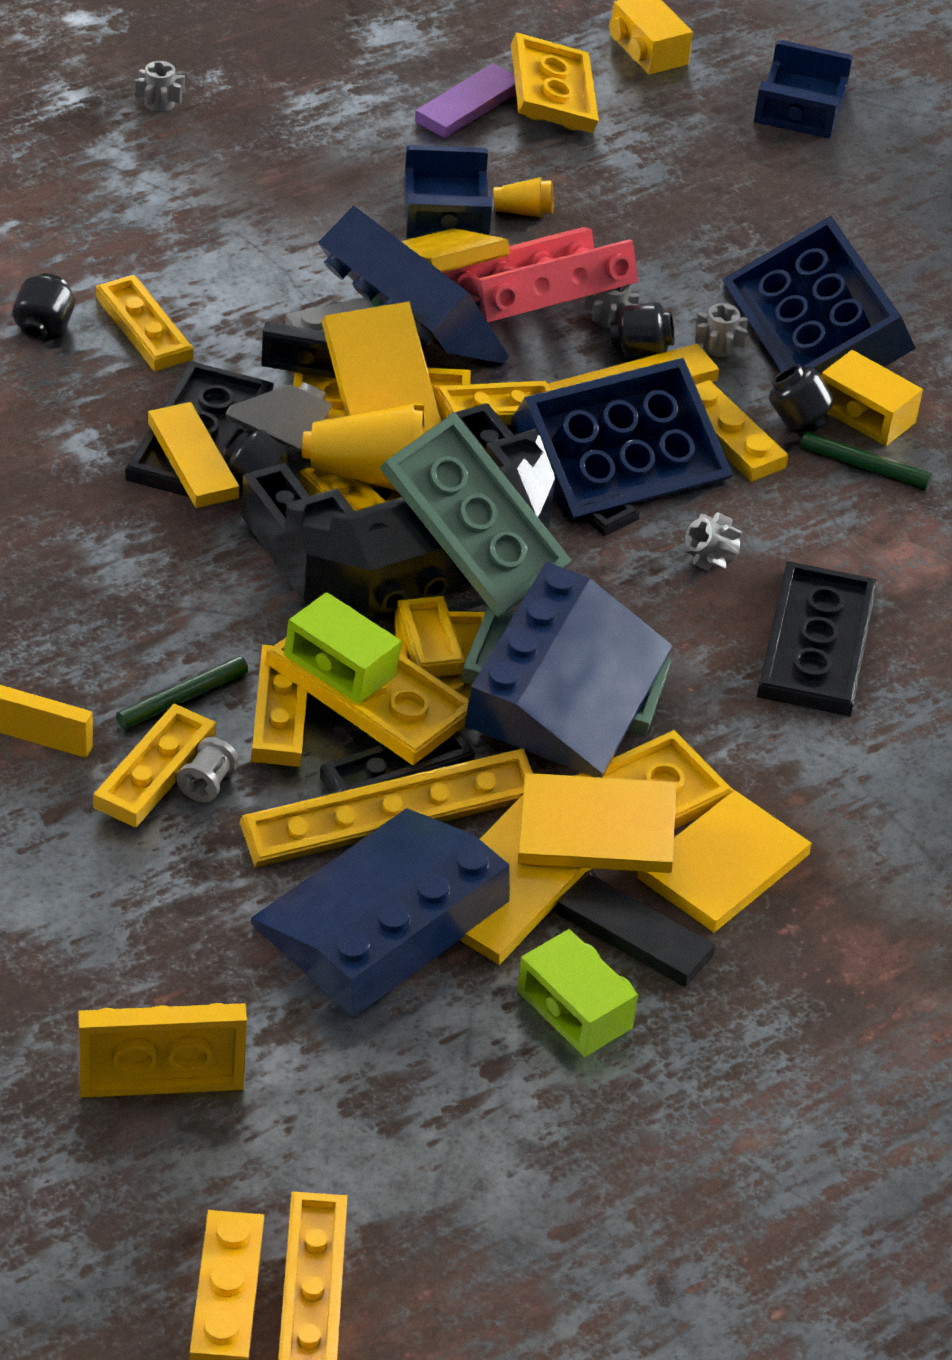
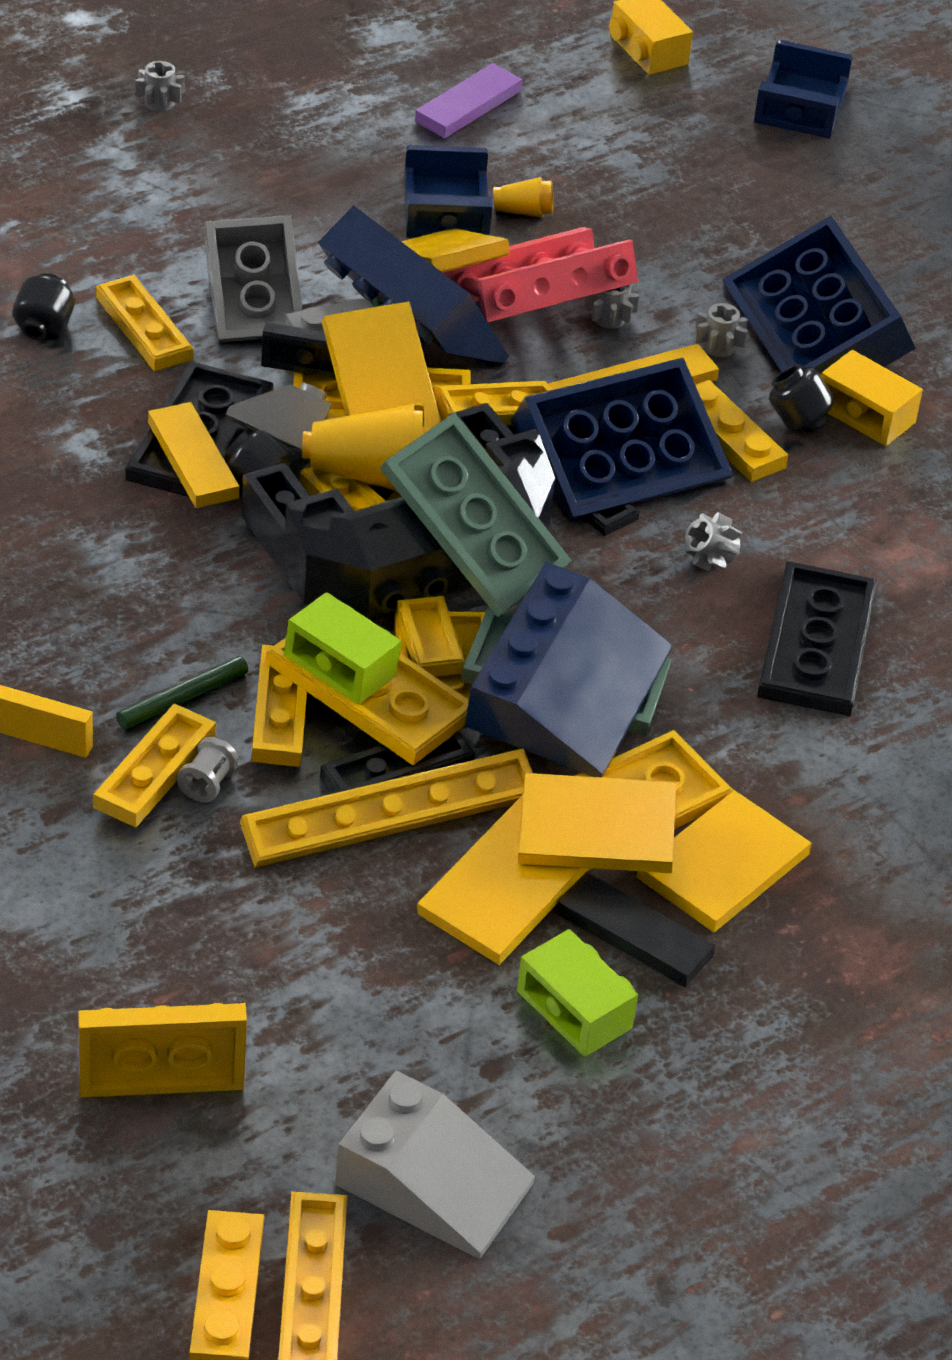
(251, 274): none -> light grey slope
(386, 907): dark blue slope -> none
(431, 1166): none -> light grey slope
(554, 83): yellow plate -> none
(643, 330): black head -> none
(866, 460): dark green bar -> none

